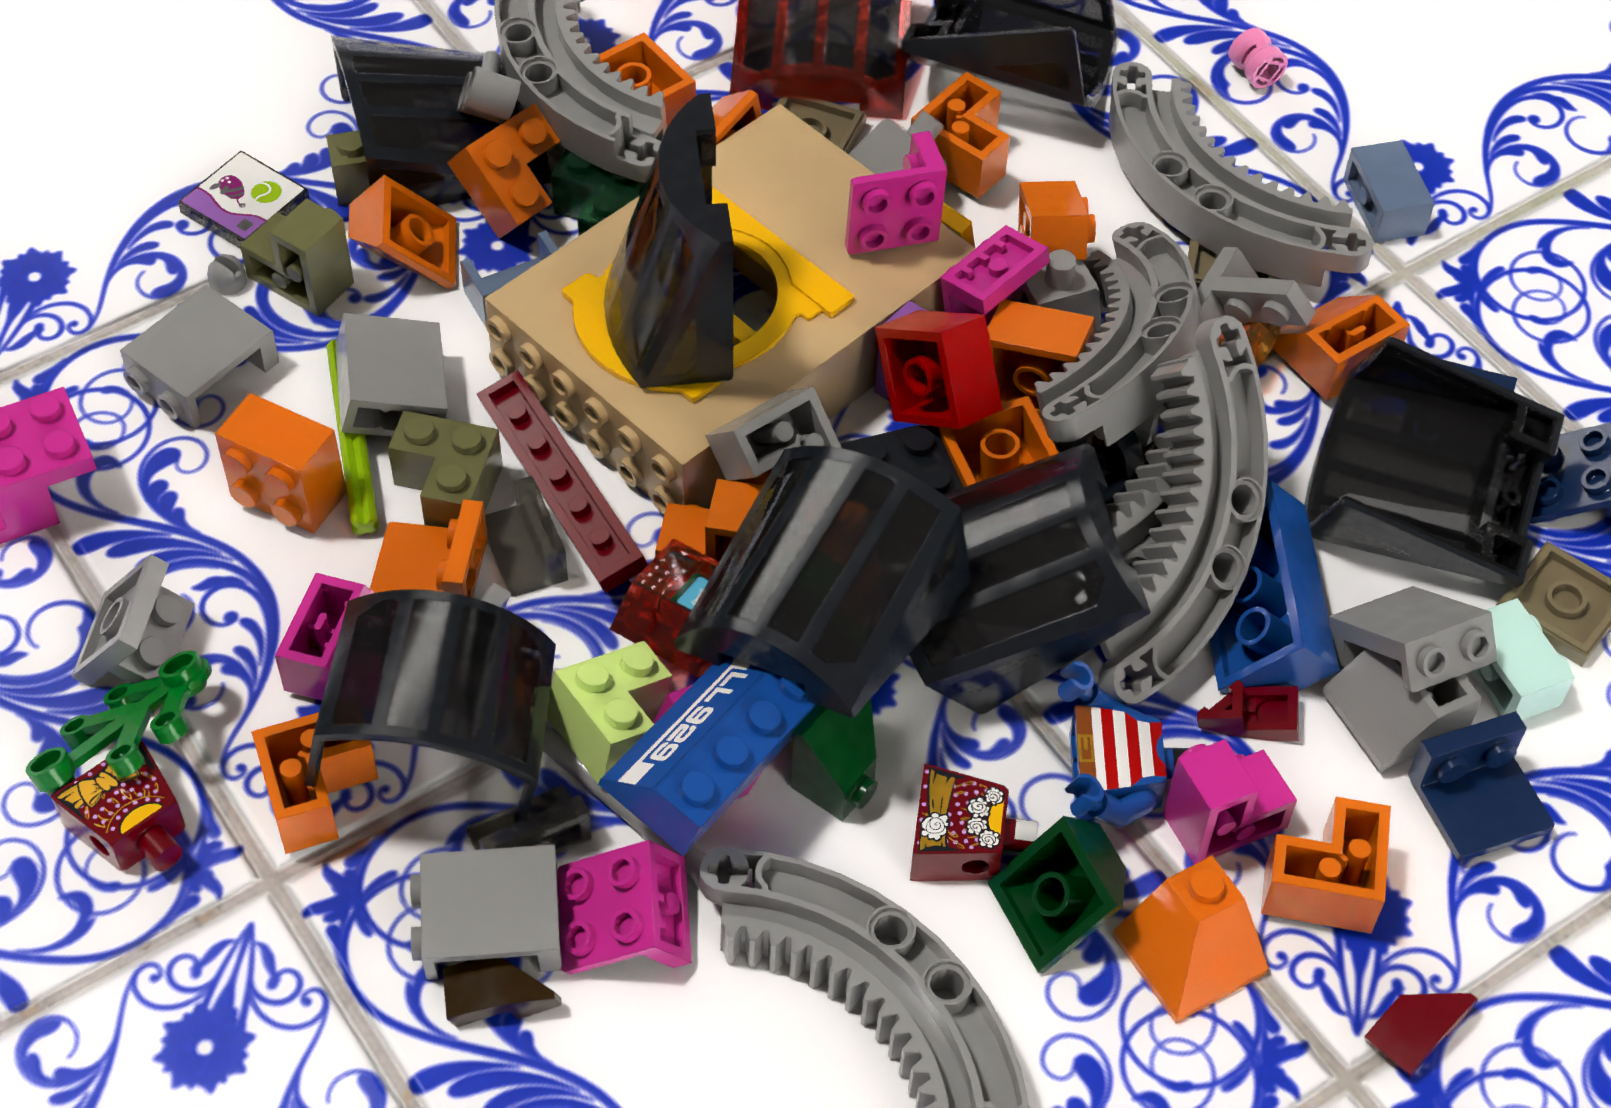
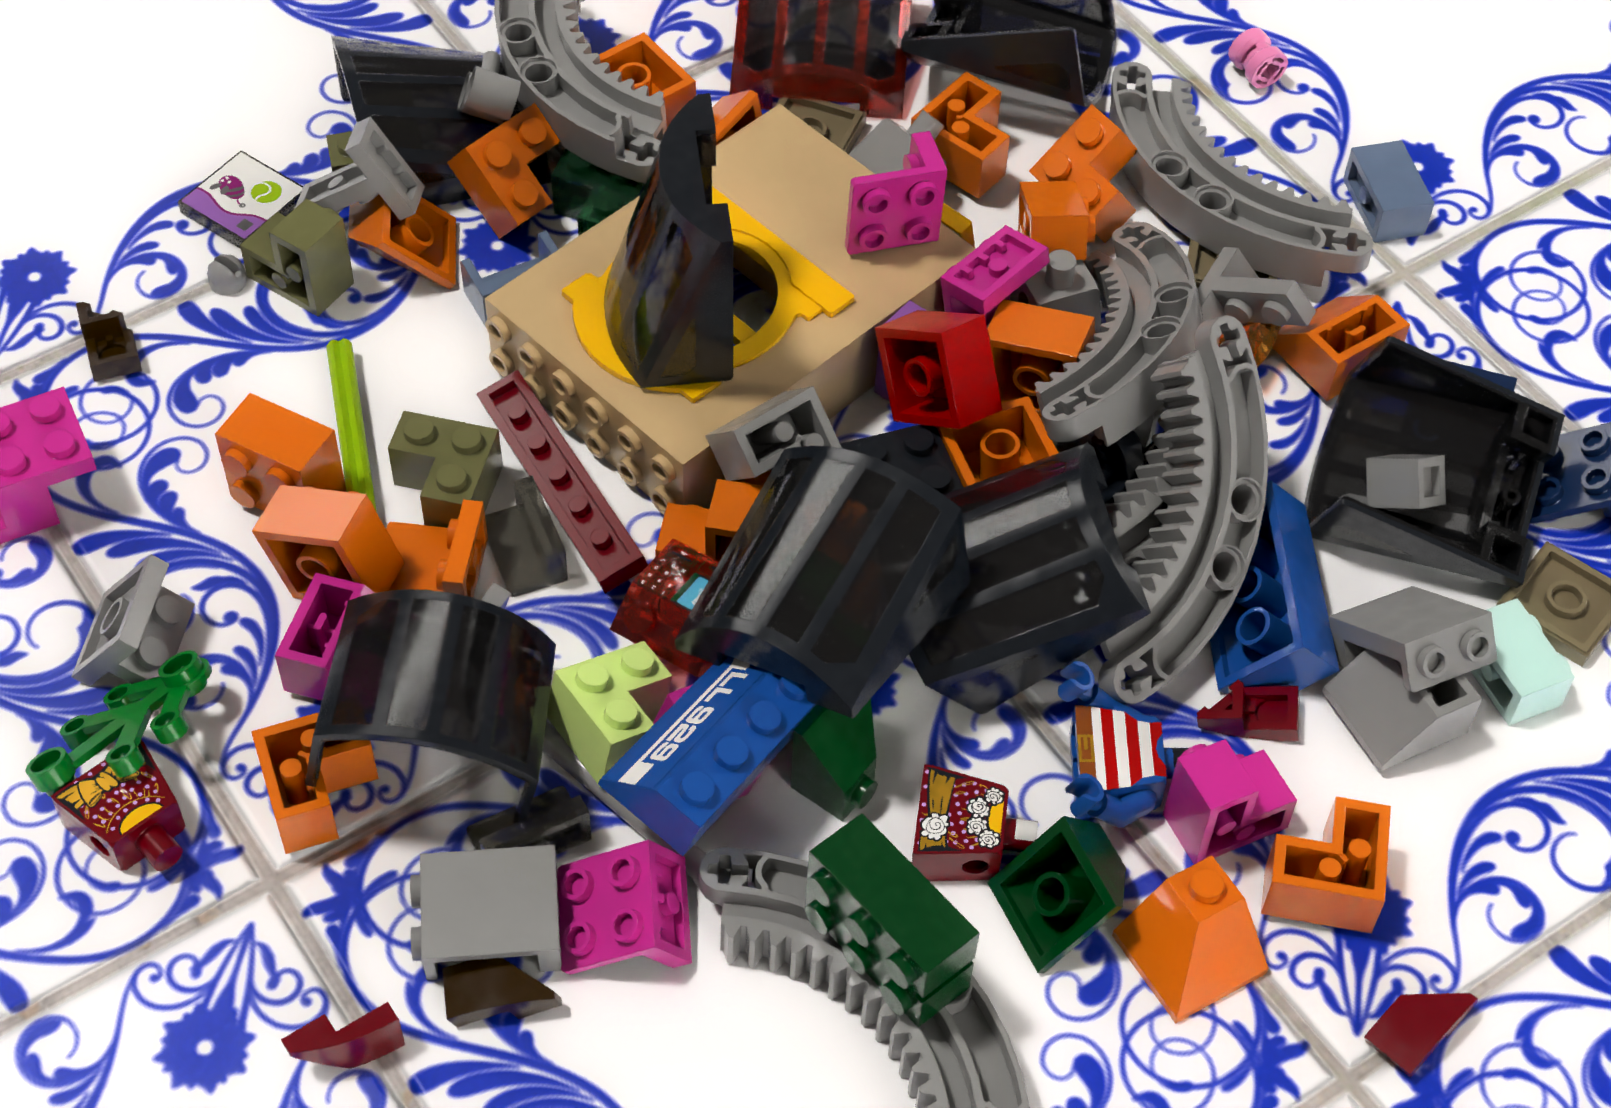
(108, 343): none -> dark brown slope
(193, 351): light grey panel -> none
(329, 535): none -> orange brick
(352, 1045): none -> dark red slope
(375, 171): none -> light grey bracket
(387, 370): light grey brick -> none
(889, 920): none -> dark green piece
(1091, 156): none -> orange brick
(1406, 481): none -> light grey panel
(1479, 788): dark blue bracket -> none

